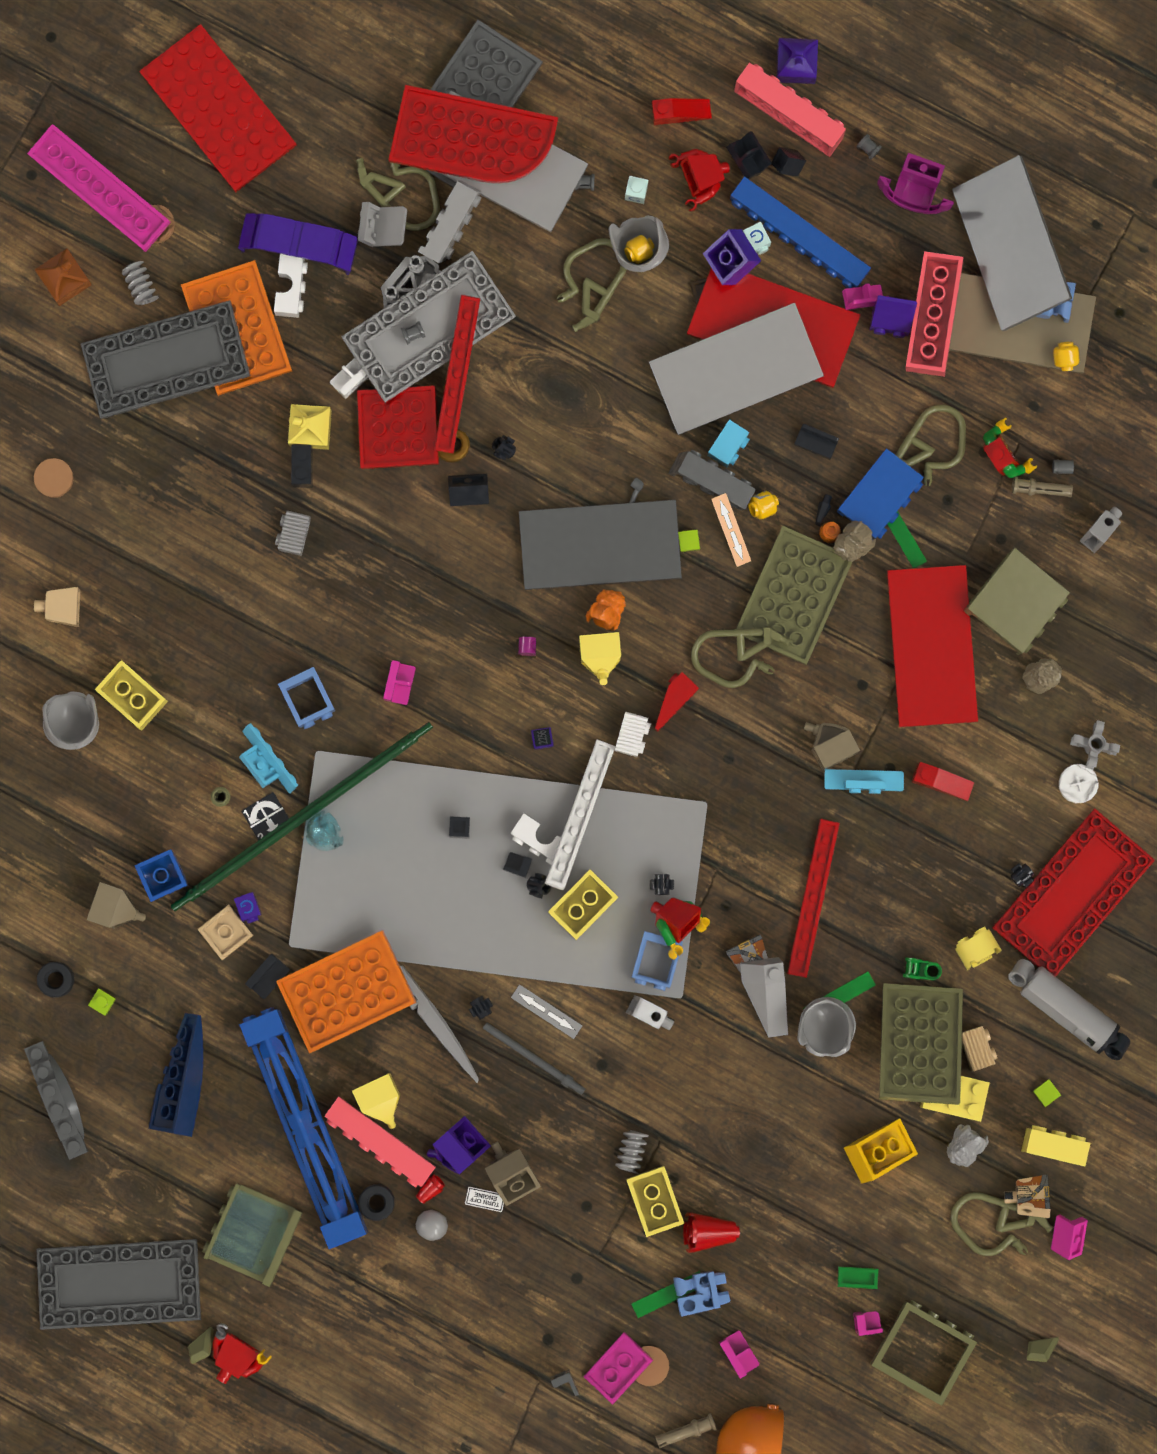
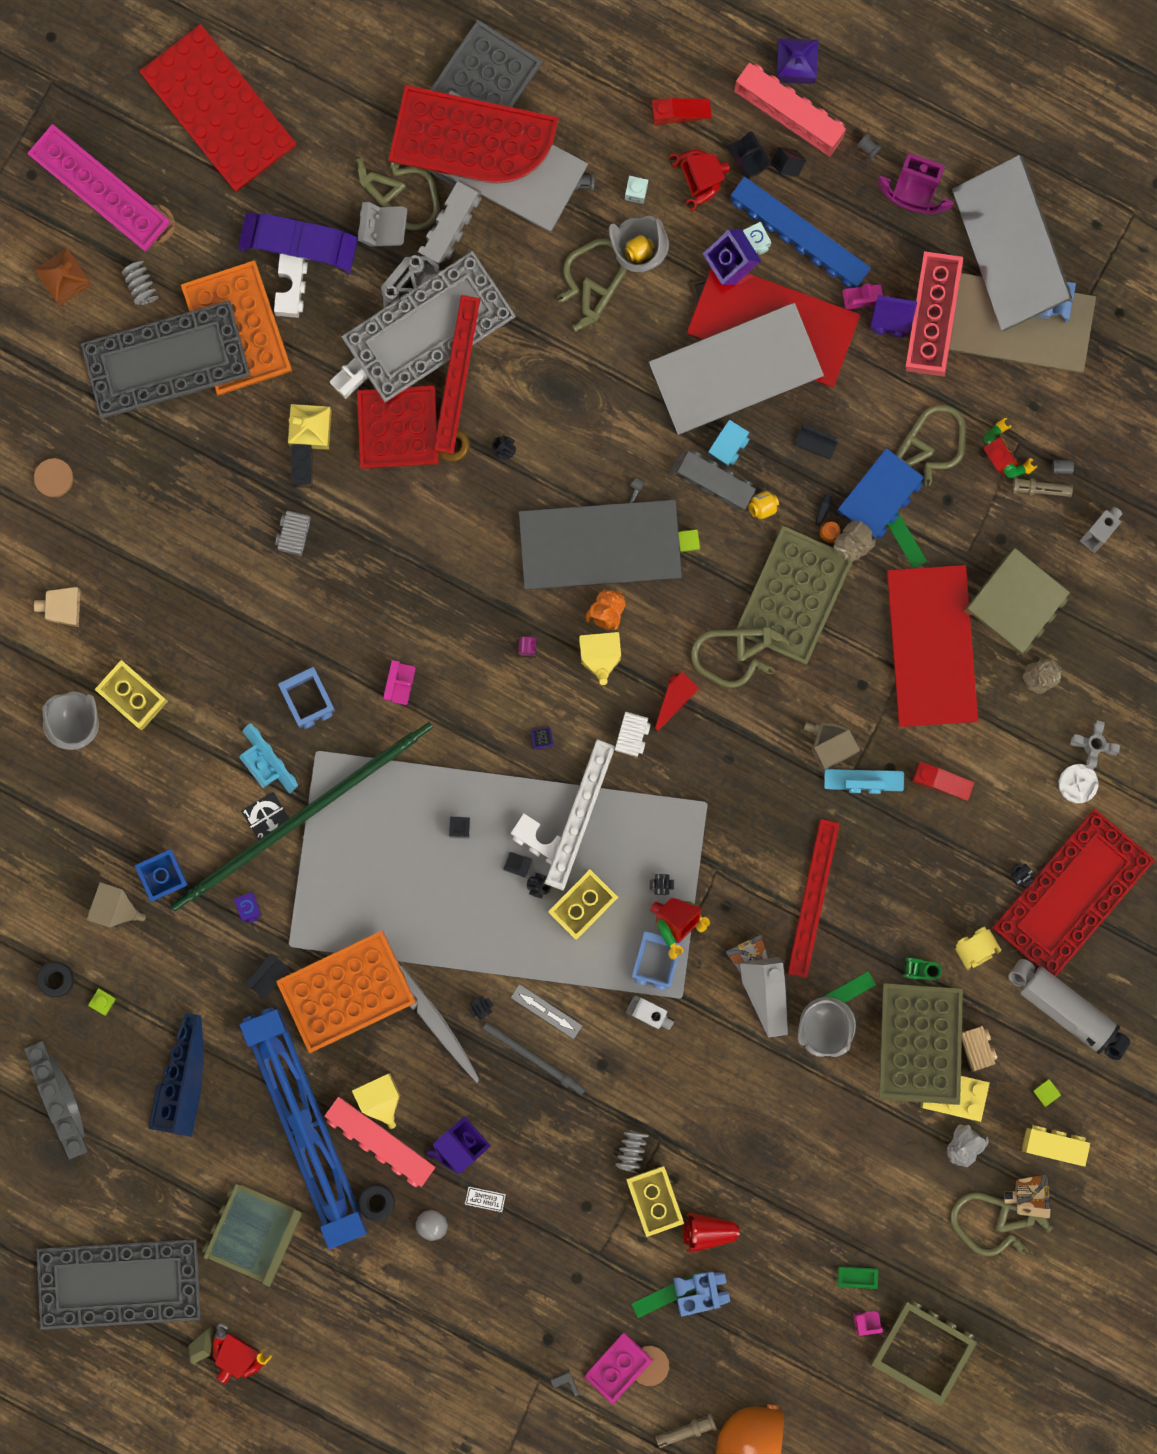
(215, 796): olive cone -> none
(225, 932): tan tile -> none
(323, 832): clear light blue cylinder -> none
(413, 332): dark grey bush -> none
(430, 1189): red cone -> none
(468, 489): black panel -> none
(511, 1175): dark tan piece -> none
(731, 529): light nougat sticker -> none
(739, 1353): dark pink panel -> none
(880, 1151): yellow slope -> none
(1041, 1349): olive piece -> none
(1066, 356): yellow head -> none
(1069, 1236): dark pink panel -> none

